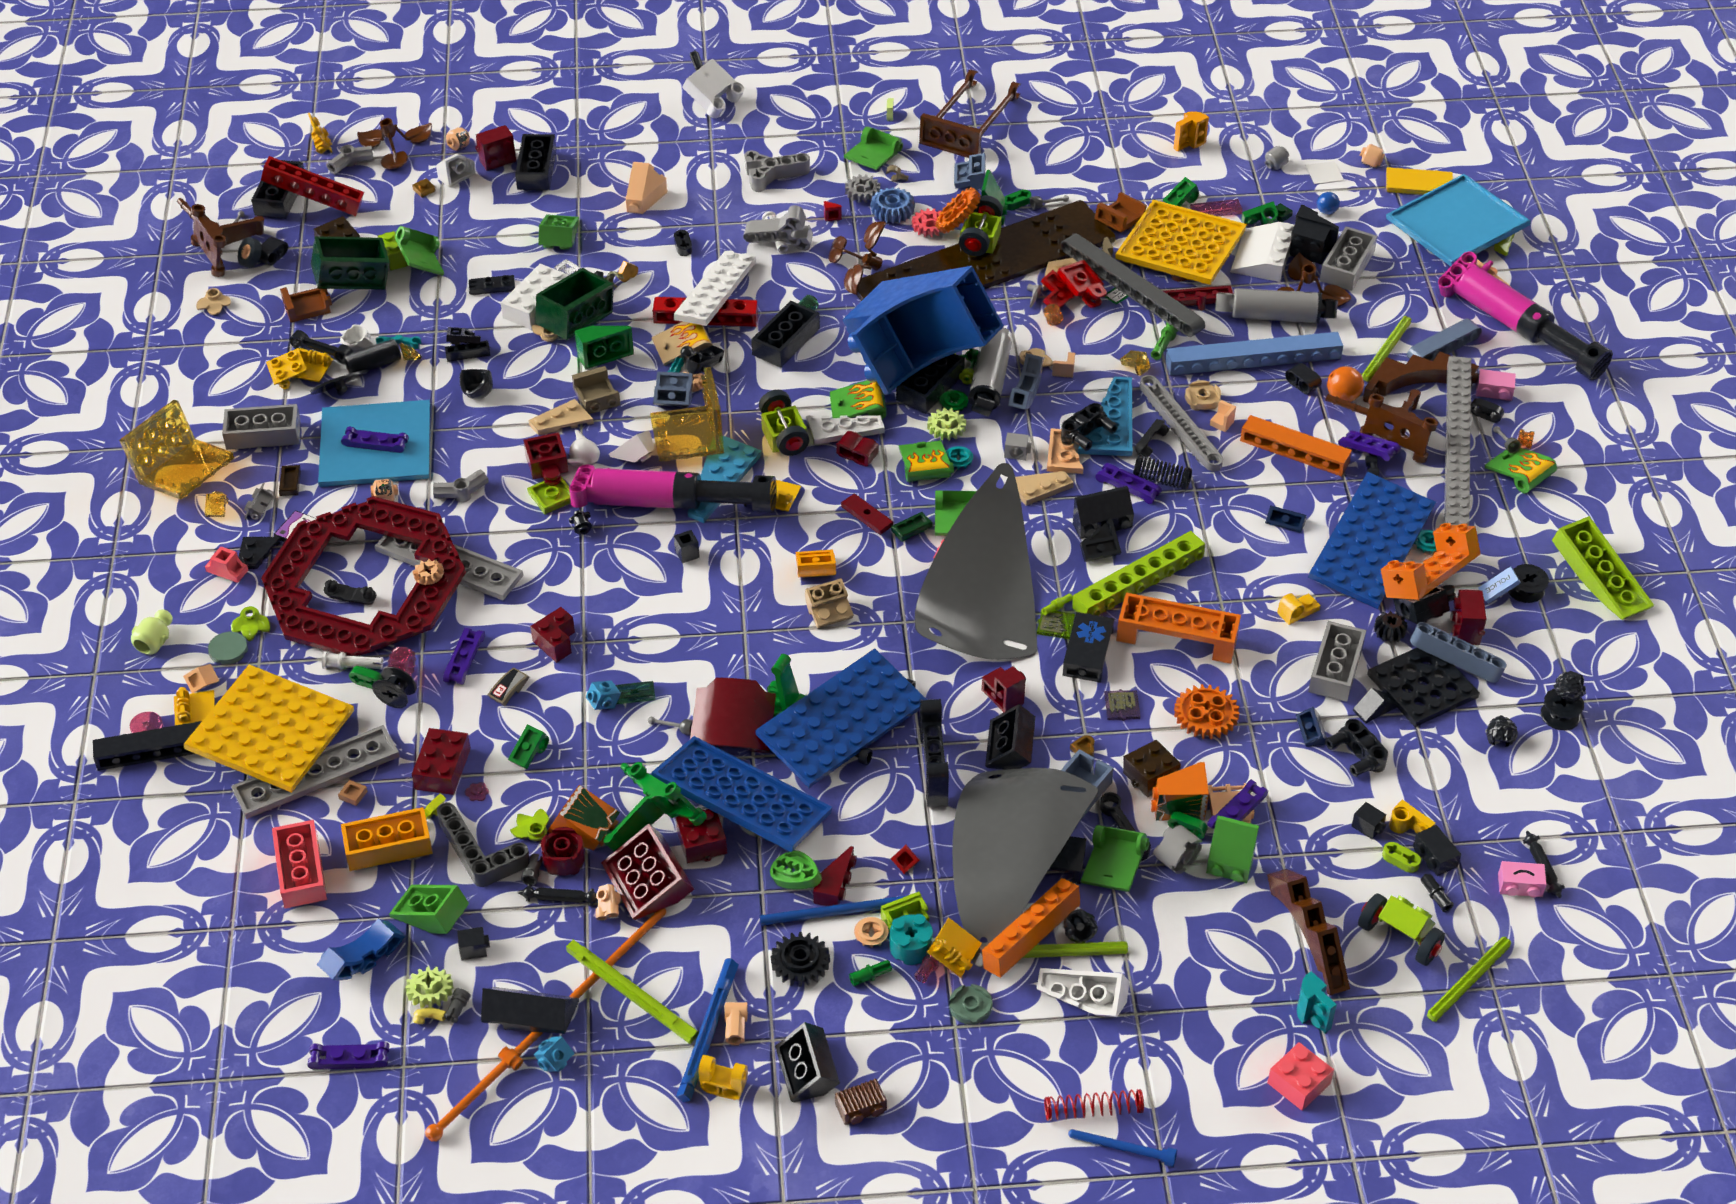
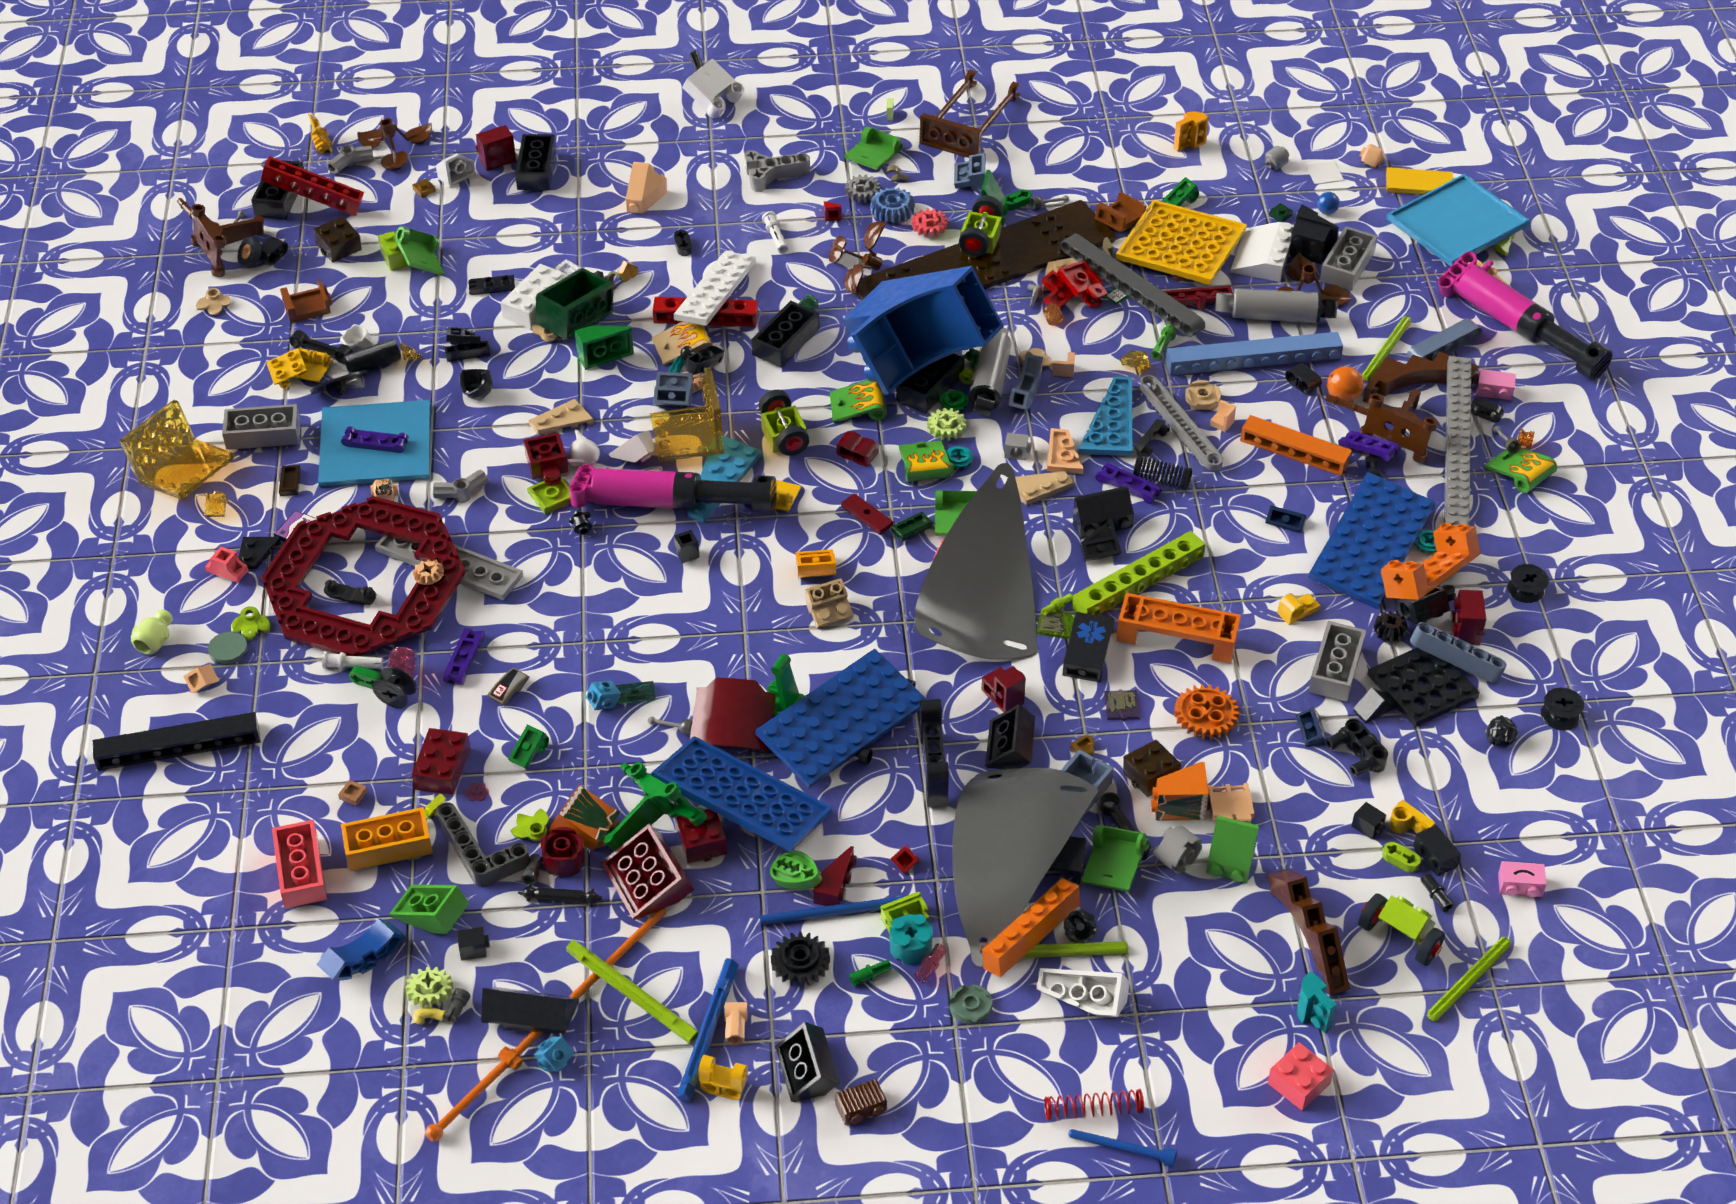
(149, 719): clear pink piece -> none
(193, 706): yellow hinge -> none
(260, 497): light grey hinge -> none
(269, 728): yellow plate -> none
(327, 776): light grey plate -> none
(348, 1056): dark purple plate -> none
(350, 263): dark green hose -> none
(413, 341): teal piece -> none
(457, 138): light nougat head -> none
(553, 634): dark red brick -> none
(558, 231): bright green slope -> none
(595, 390): dark tan panel -> none
(607, 902): light nougat plate -> none
(788, 228): light grey beam -> none
(833, 429): white wing -> none
(878, 926): light nougat gear -> none
(954, 948): yellow hinge -> none
(957, 210): orange gear -> none
(1083, 422): black piece -> none
(1191, 823): green beam -> none
(1219, 208): clear pink tile -> none
(1242, 803): dark purple plate -> none
(1261, 213): green plate -> none
(1499, 585): light blue tile -> none
(1541, 858): black wheel -> none
(1570, 686): black piece -> none
(1601, 568): lime slope -> none

